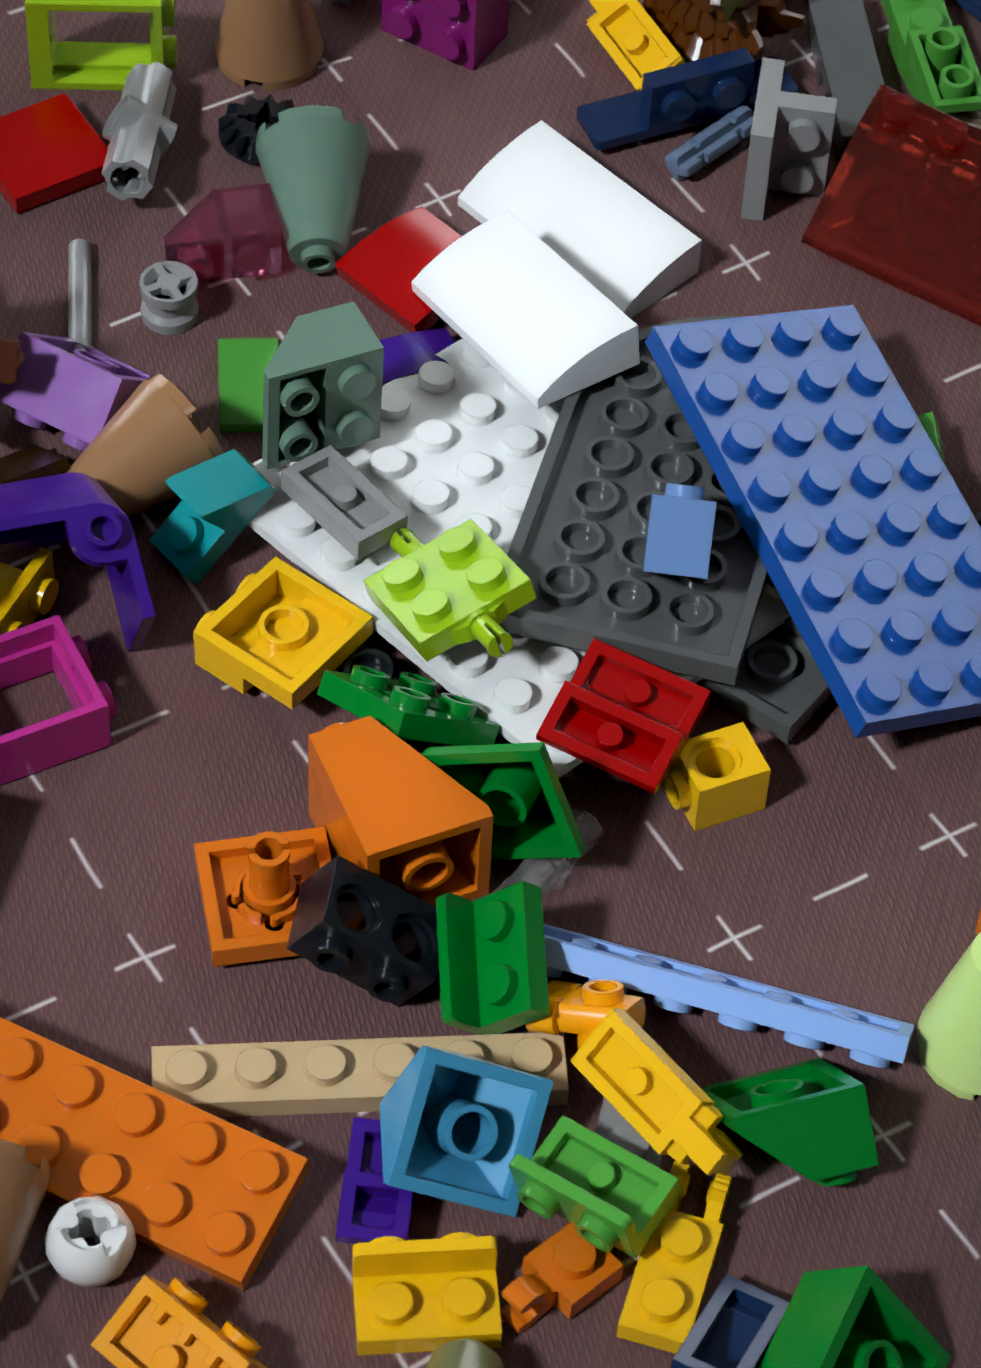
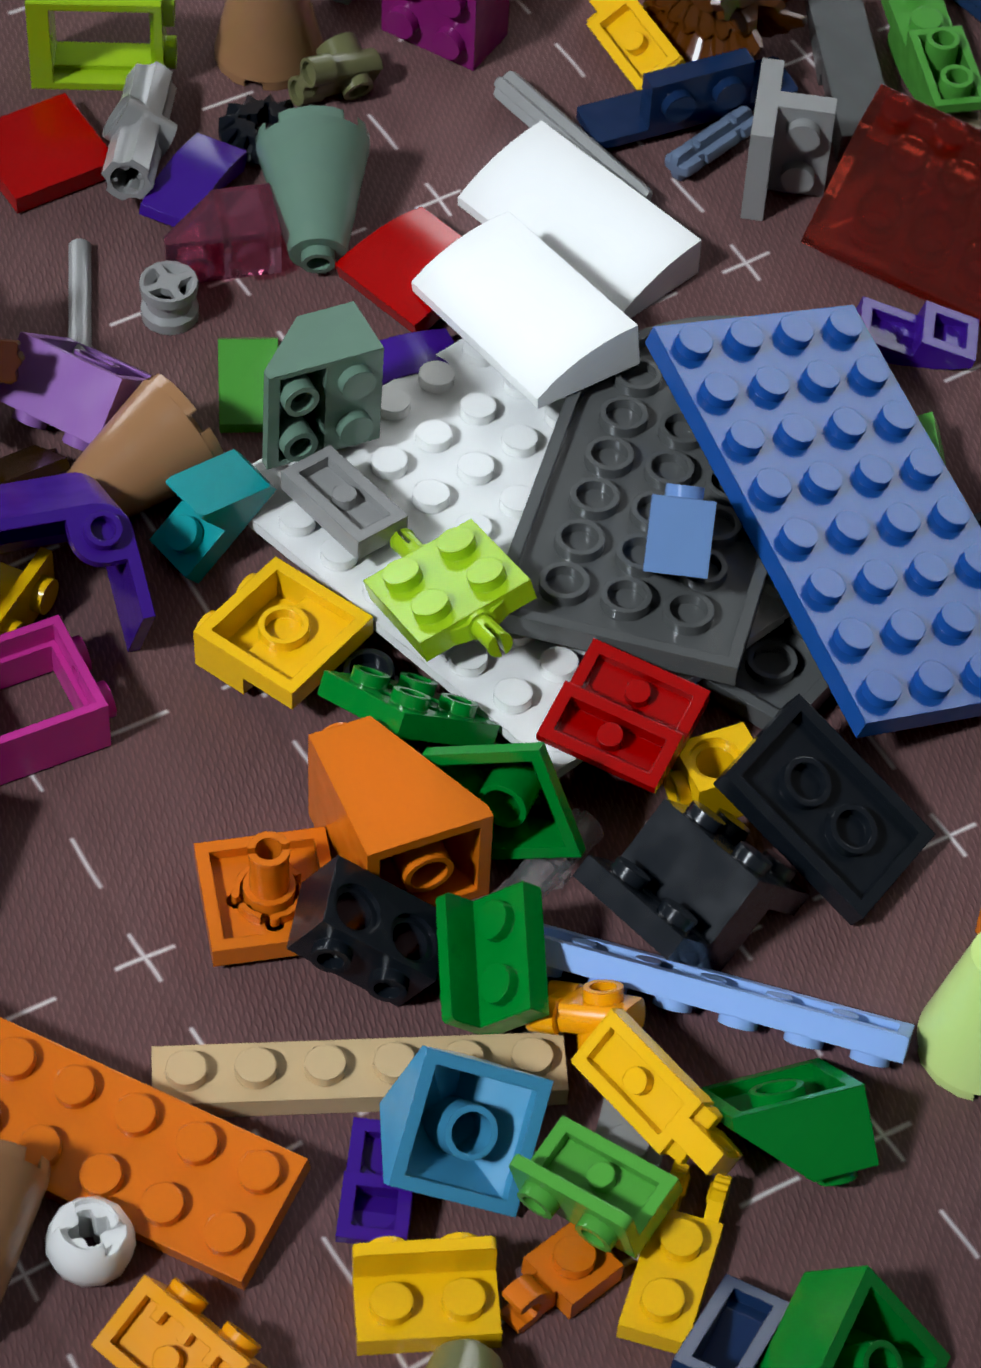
(189, 176): none -> dark purple slope
(336, 68): none -> olive plate
(533, 107): none -> light grey axle
(693, 884): none -> black bracket
(824, 809): none -> black plate
(926, 340): none -> dark purple slope

